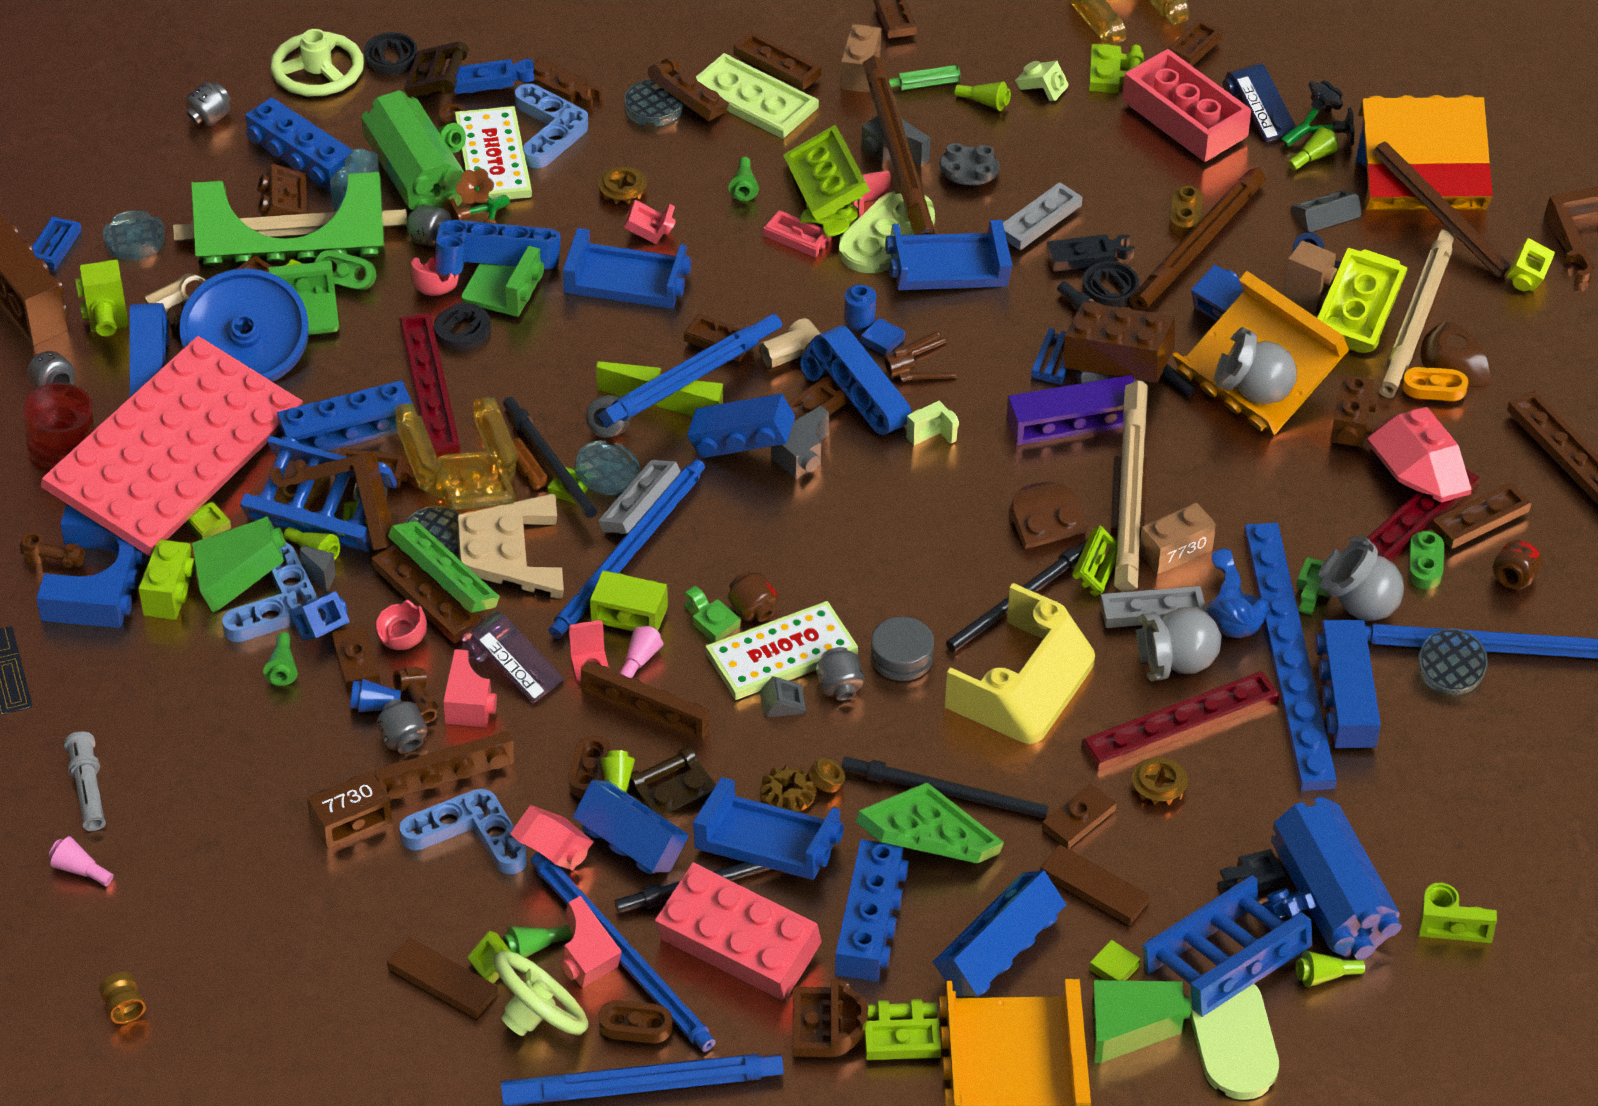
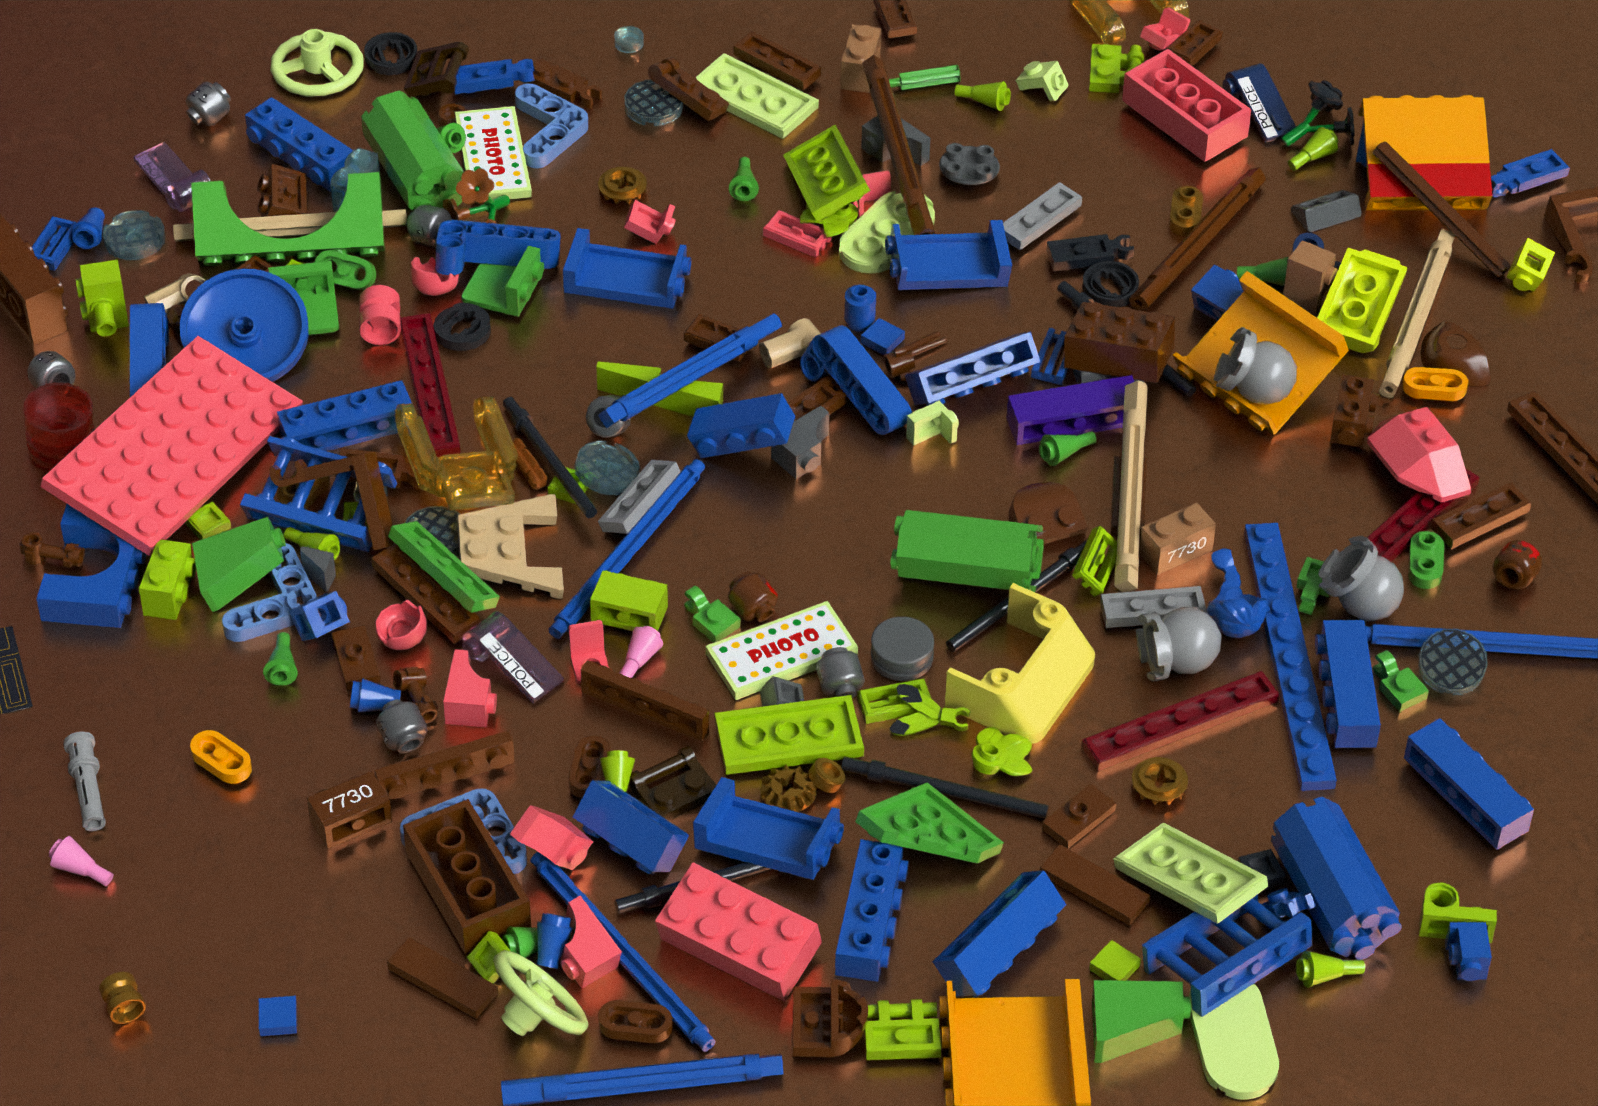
(88, 230): none -> blue cone
(170, 175): none -> clear purple door
(227, 759): none -> light orange plate
(277, 1015): none -> blue tile
(379, 315): none -> coral wheel
(466, 874): none -> reddish brown brick
(552, 936): none -> blue cone
(629, 39): none -> clear light blue tile
(788, 734): none -> lime plate
(889, 708): none -> lime tile
(928, 713): none -> lime piece
(967, 550): none -> bright green brick
(973, 368): none -> brick
(1001, 753): none -> lime plate
(1059, 447): none -> bright green cone
(1165, 32): none -> coral bracket
(1190, 872): none -> yellowish green tile
(1270, 272): none -> bright green cone
(1398, 686): none -> bright green plate
(1468, 783): none -> blue brick
(1469, 949): none -> blue brick
(1528, 173): none -> blue hinge

